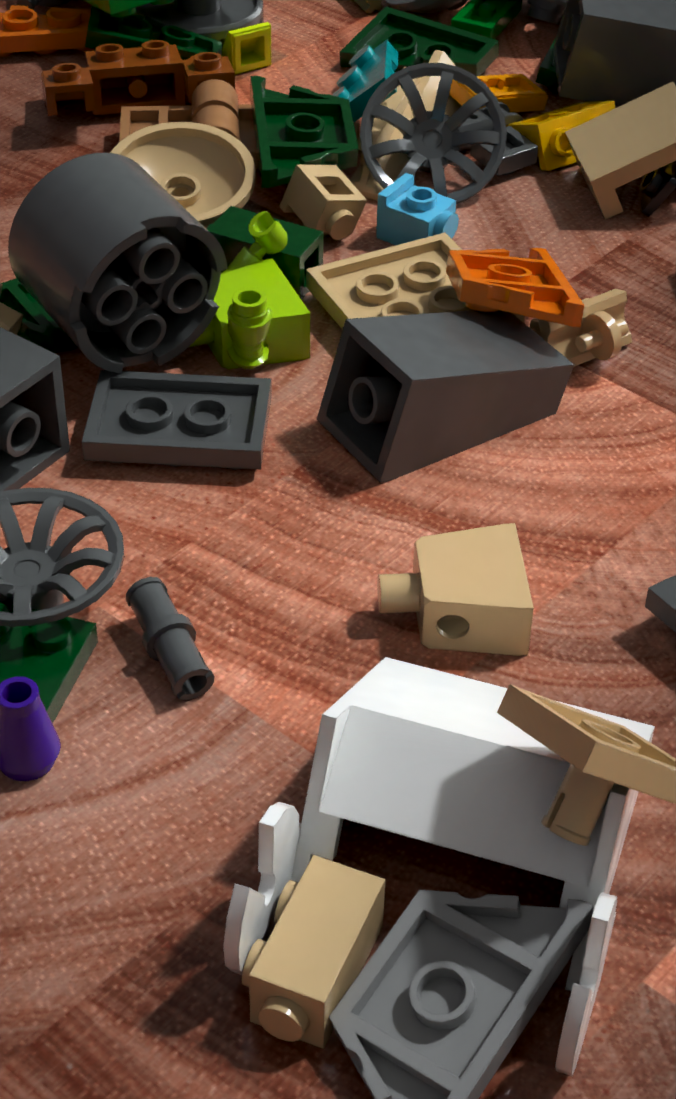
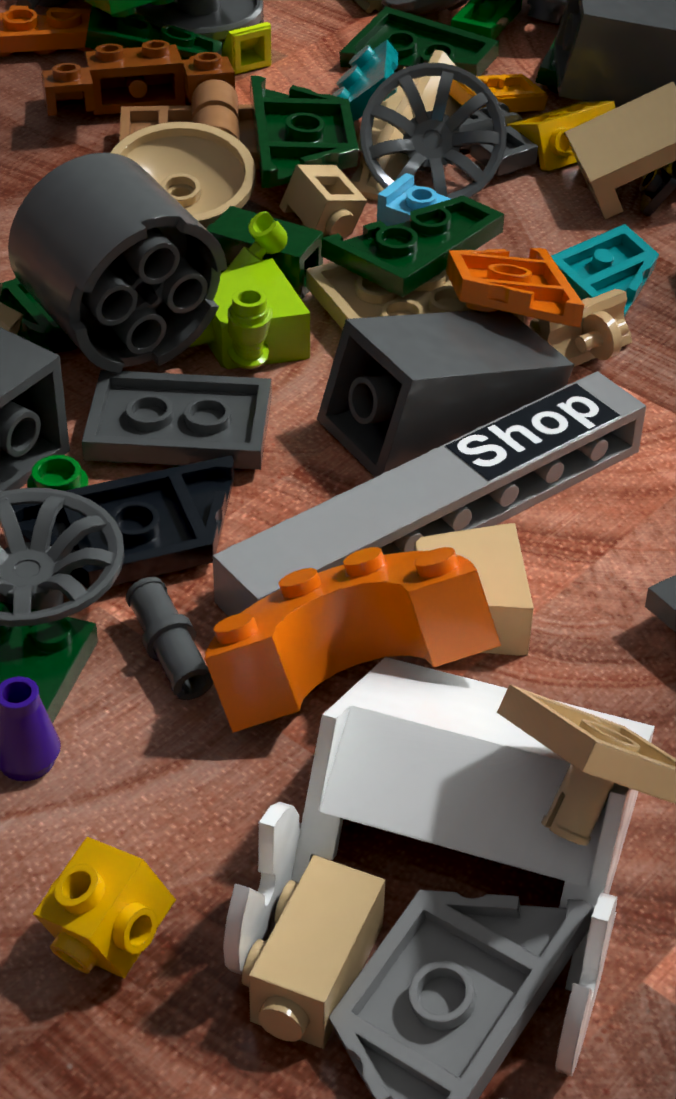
(57, 473): none -> green plate
(103, 909): none -> yellow brick
(165, 518): none -> black wing
(343, 617): none -> orange brick
(418, 249): none -> dark green wing
(446, 490): none -> light grey brick
(608, 262): none -> teal wing

